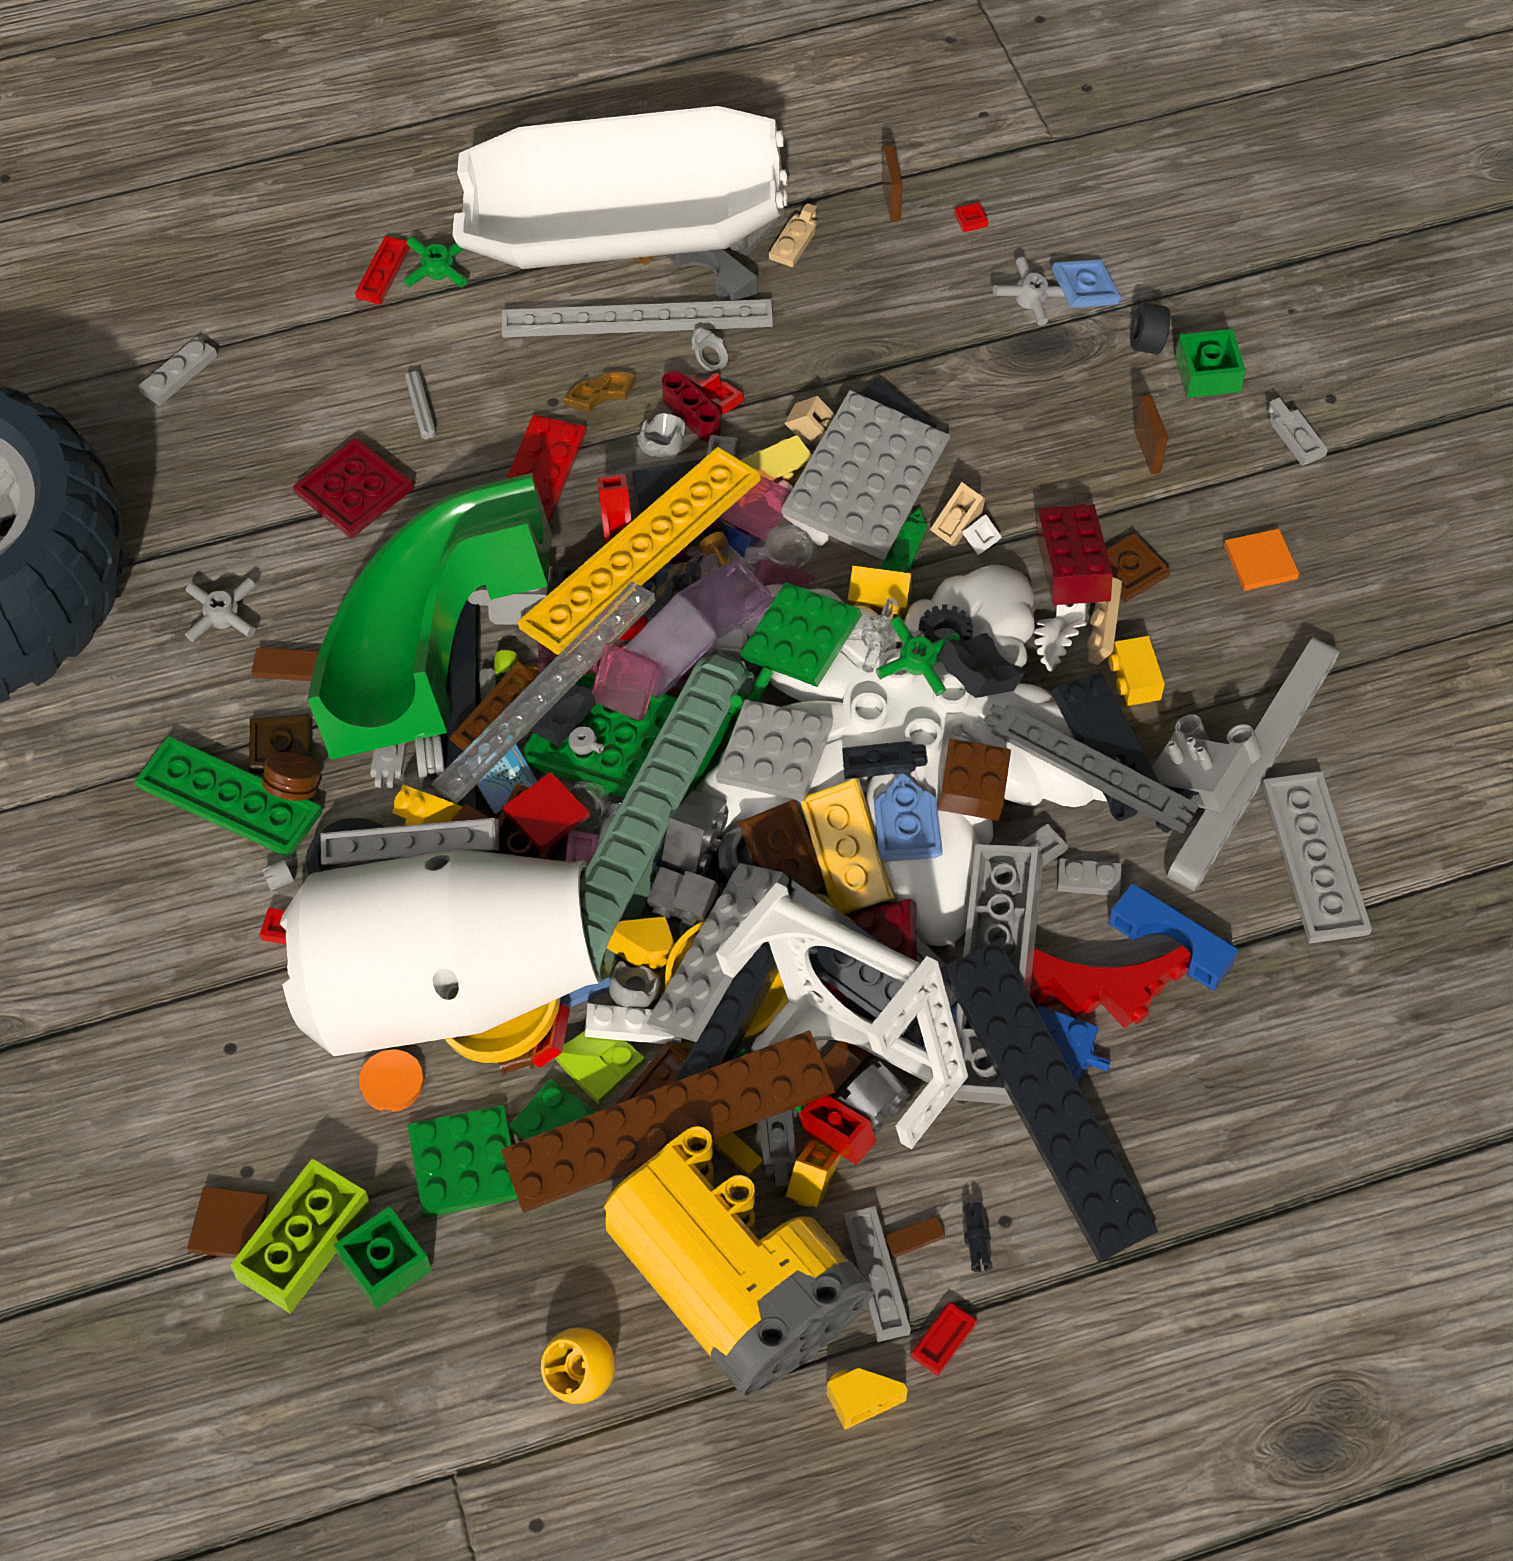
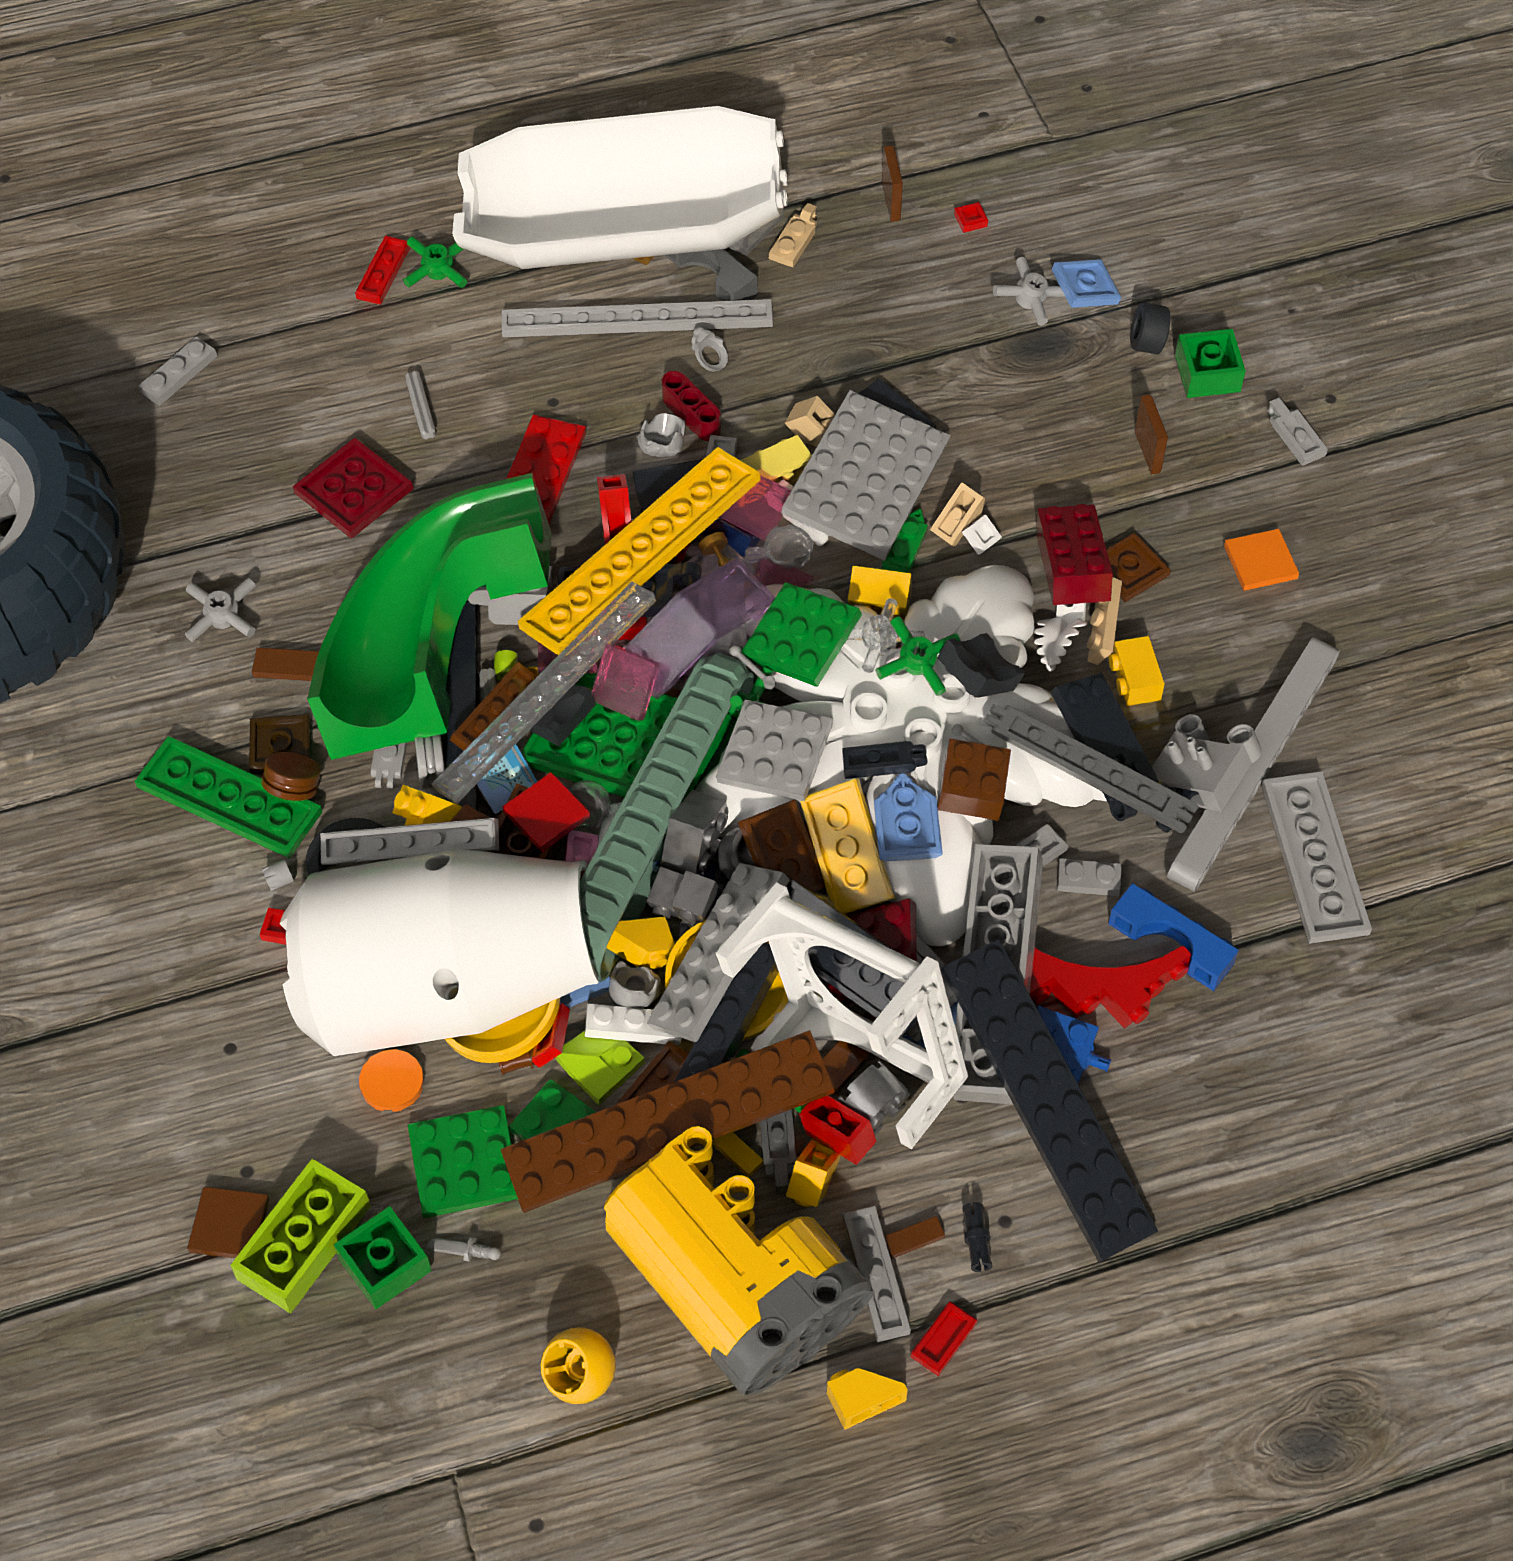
(464, 1249): none -> light grey piece
(584, 740): light grey piece -> none
(600, 389): pearl gold tile -> none
(718, 392): red slope -> none
(768, 681): none -> light grey hinge
(946, 619): black tyre -> none

